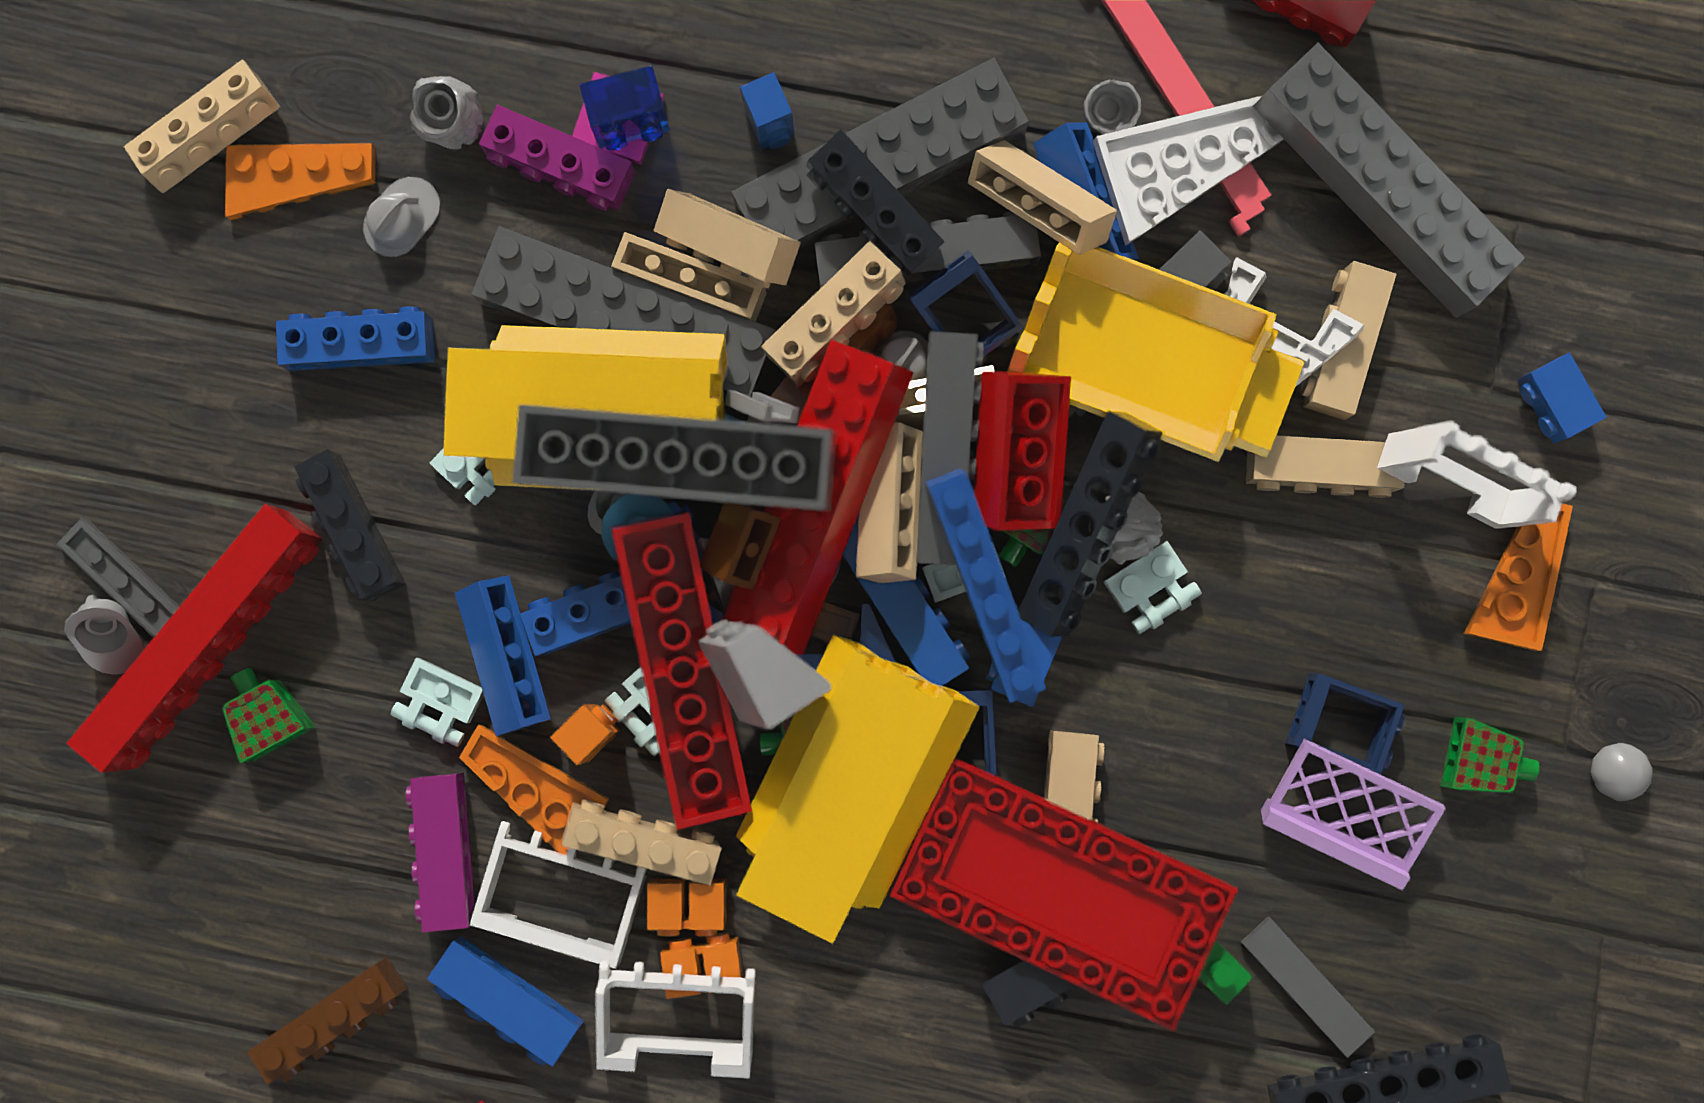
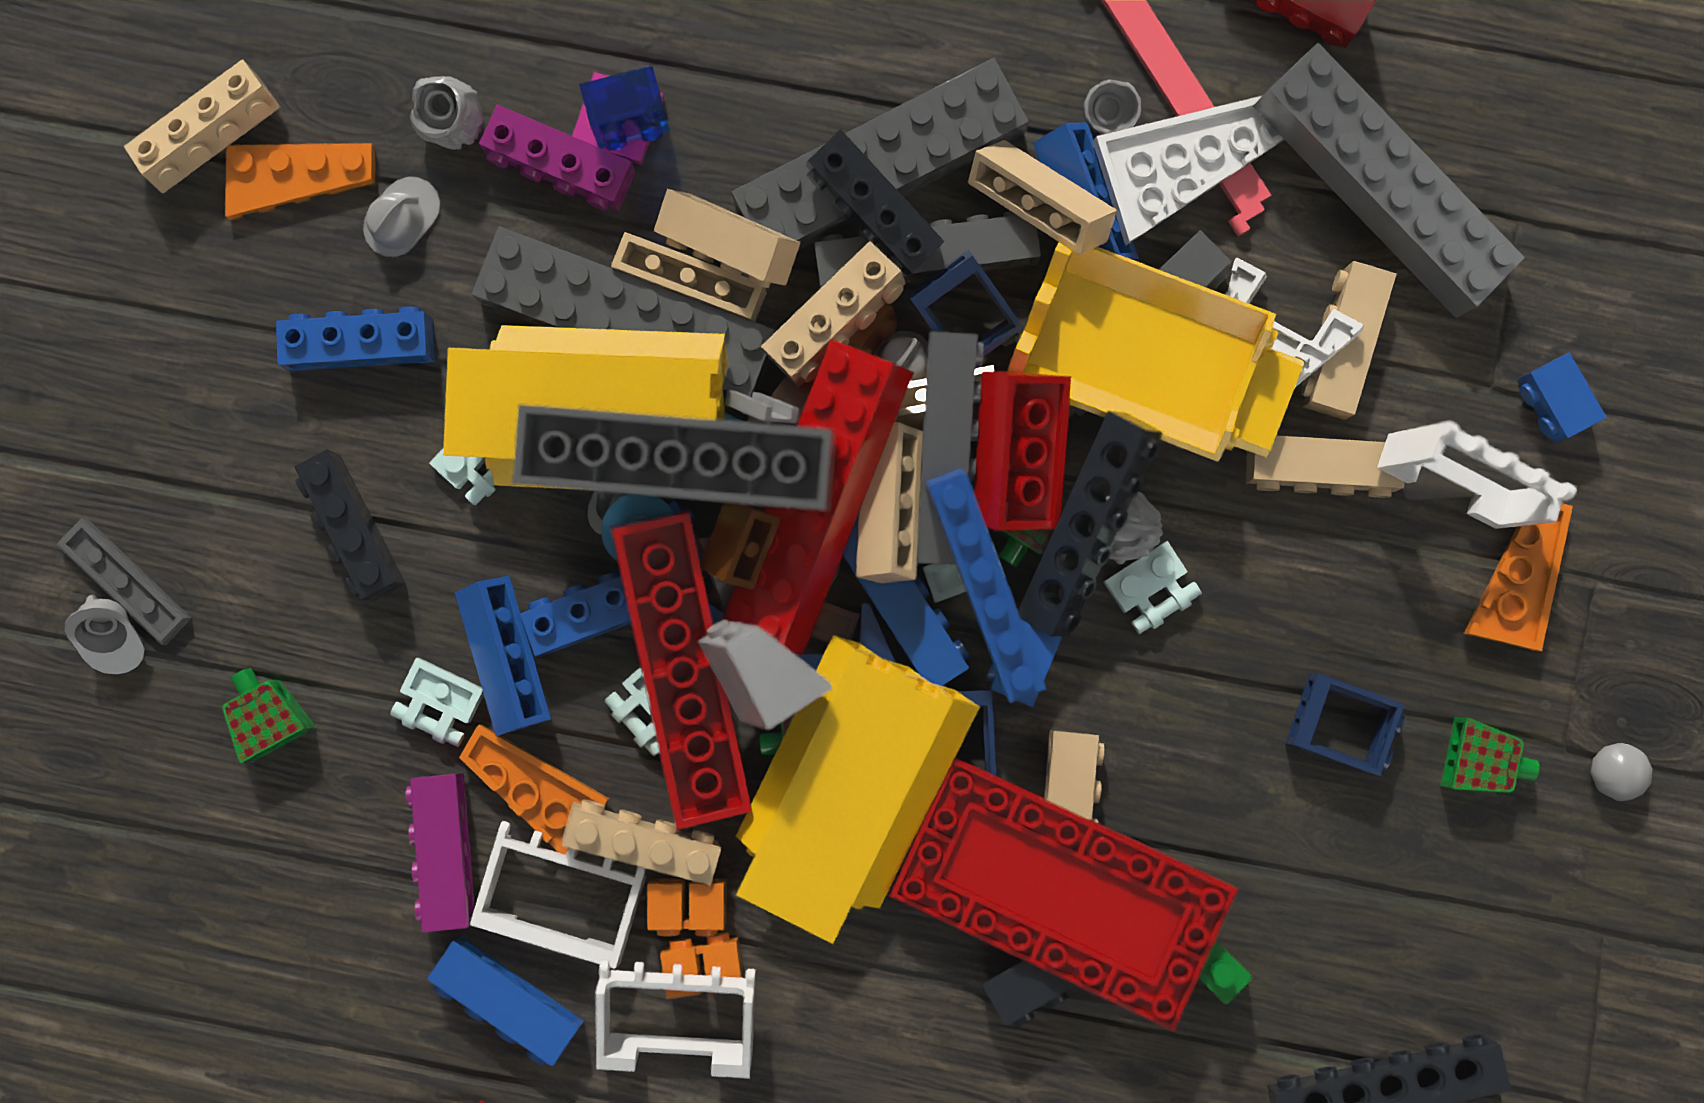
(196, 641): red brick -> none
(327, 1020): reddish brown brick -> none
(586, 732): orange piece -> none
(768, 111): blue brick -> none
(1307, 987): dark grey tile -> none
(1338, 843): lavender fence -> none

